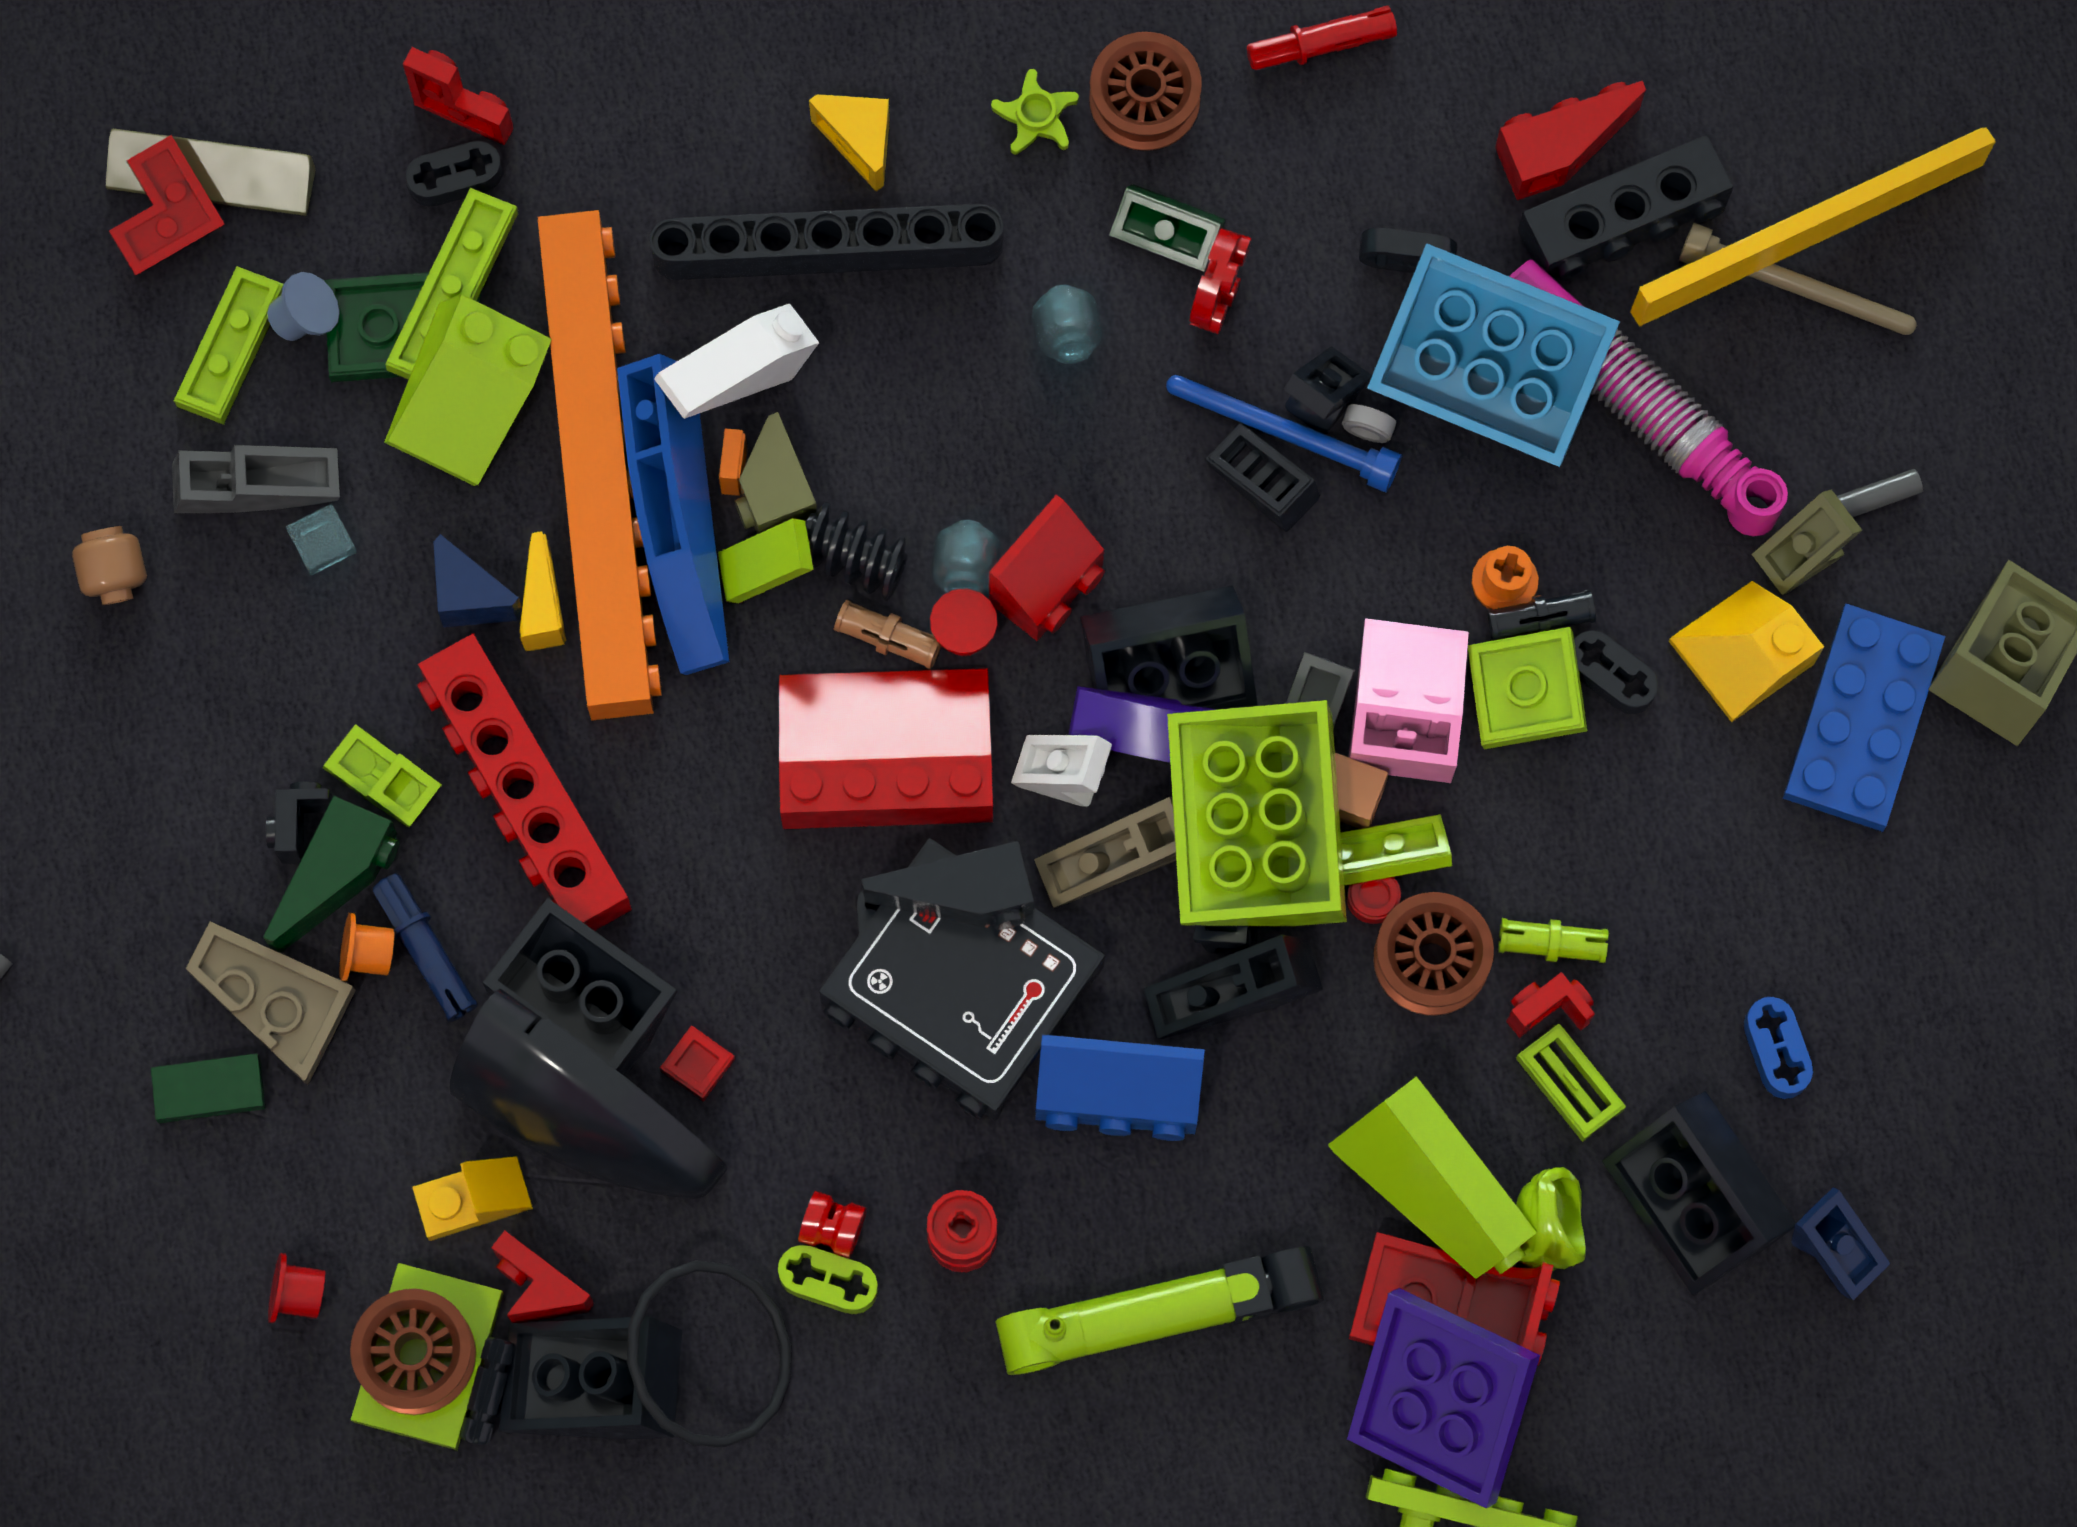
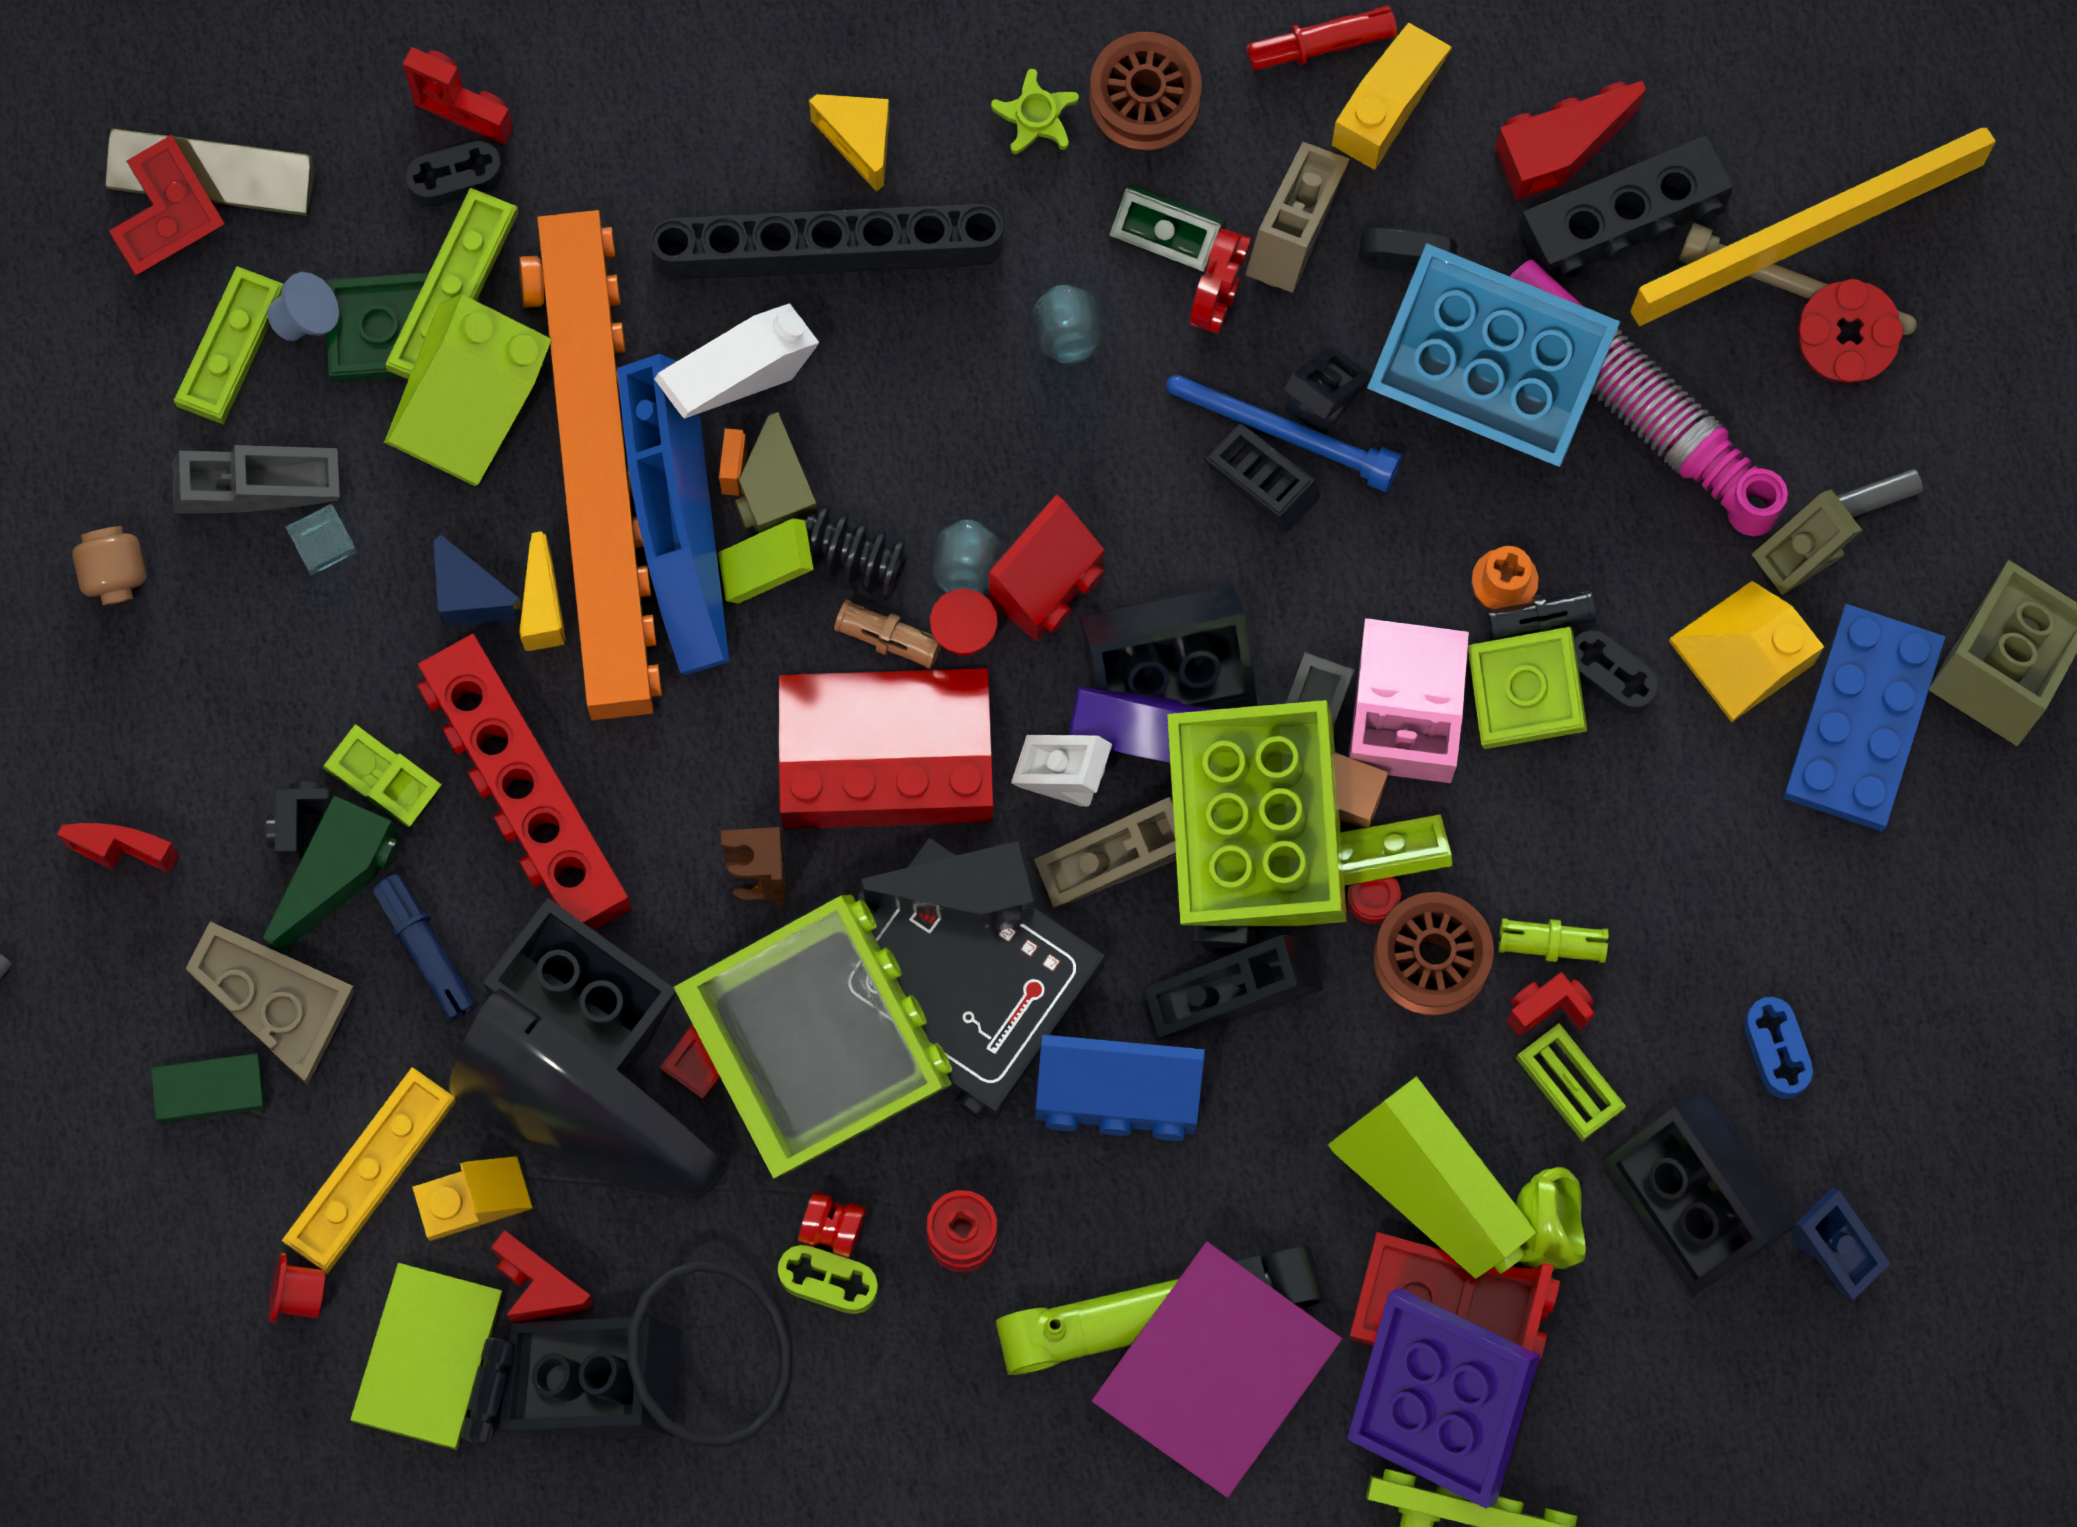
(107, 842): none -> red slope
(365, 949): orange piece -> none
(369, 1170): none -> yellow tile
(372, 1326): copper wheel -> none
(531, 281): none -> orange tile
(756, 855): none -> reddish brown hinge
(814, 1034): none -> clear piece
(1216, 1369): none -> magenta piece
(1296, 217): none -> dark tan slope
(1368, 423): light grey tile -> none
(1388, 95): none -> yellow slope
(1879, 331): none -> red plate

